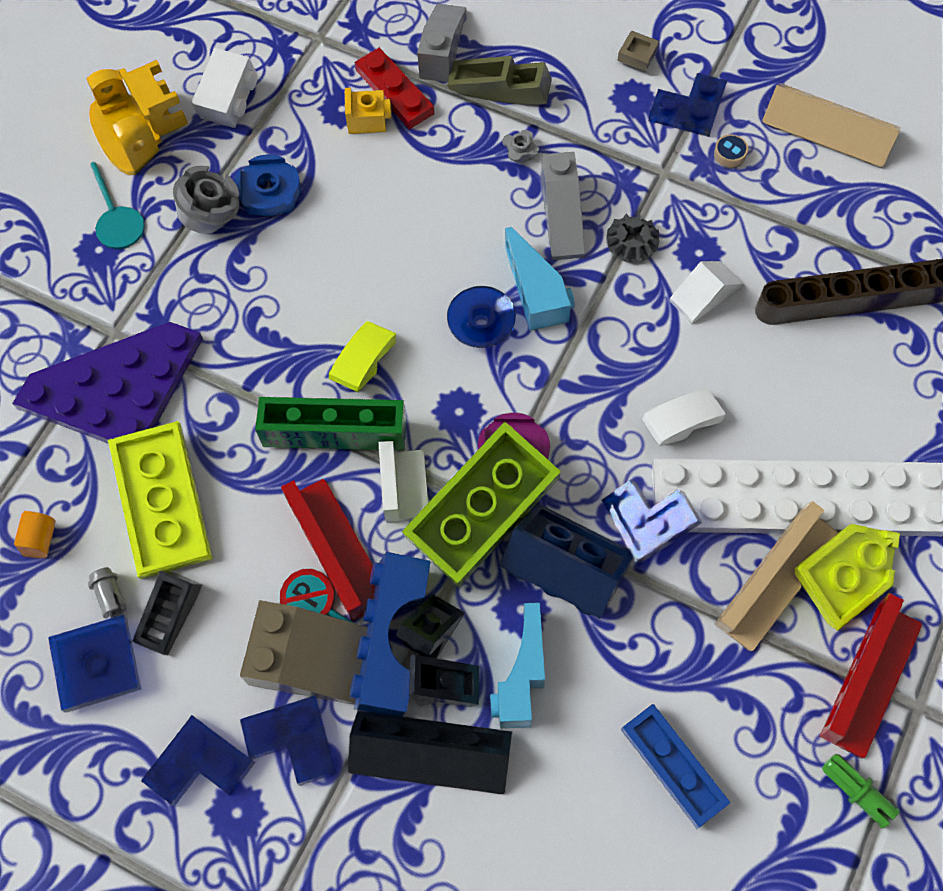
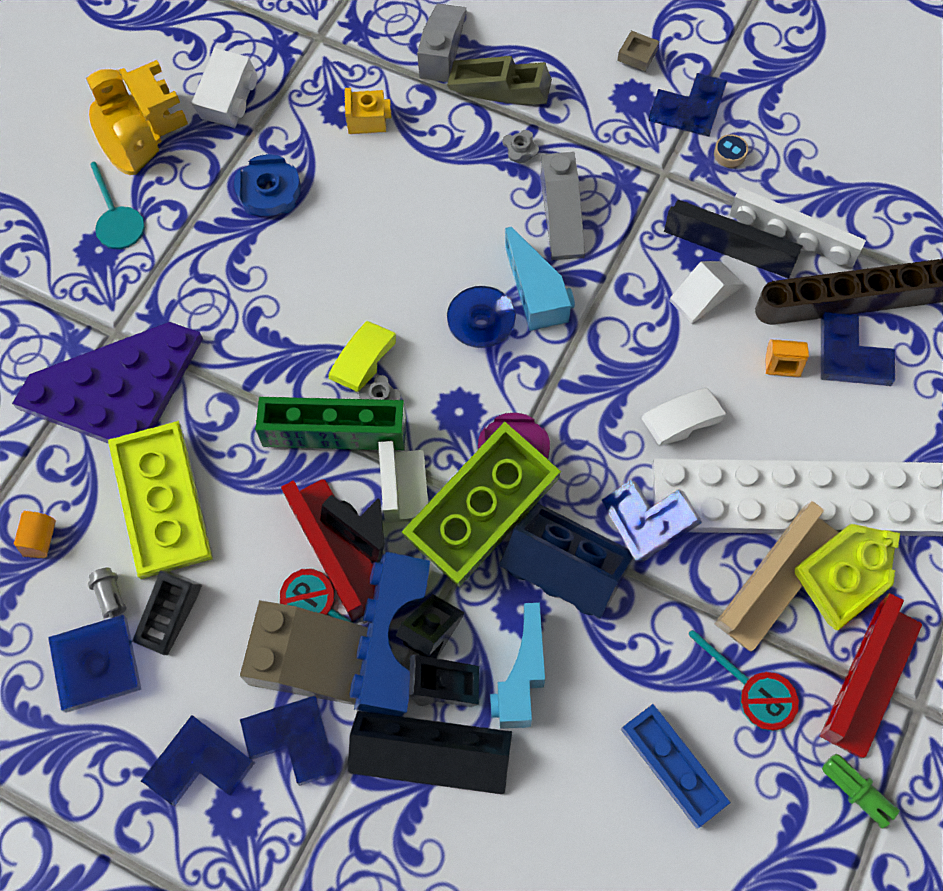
(205, 199): light grey cone -> none
(361, 532): none -> black slope
(380, 385): none -> light grey plate
(405, 98): red plate -> none
(632, 250): dark grey gear -> none
(732, 238): none -> black panel
(765, 698): none -> piece
(786, 357): none -> light orange brick
(796, 227): none -> white plate
(831, 124): tan panel -> none
(846, 360): none -> clear blue plate

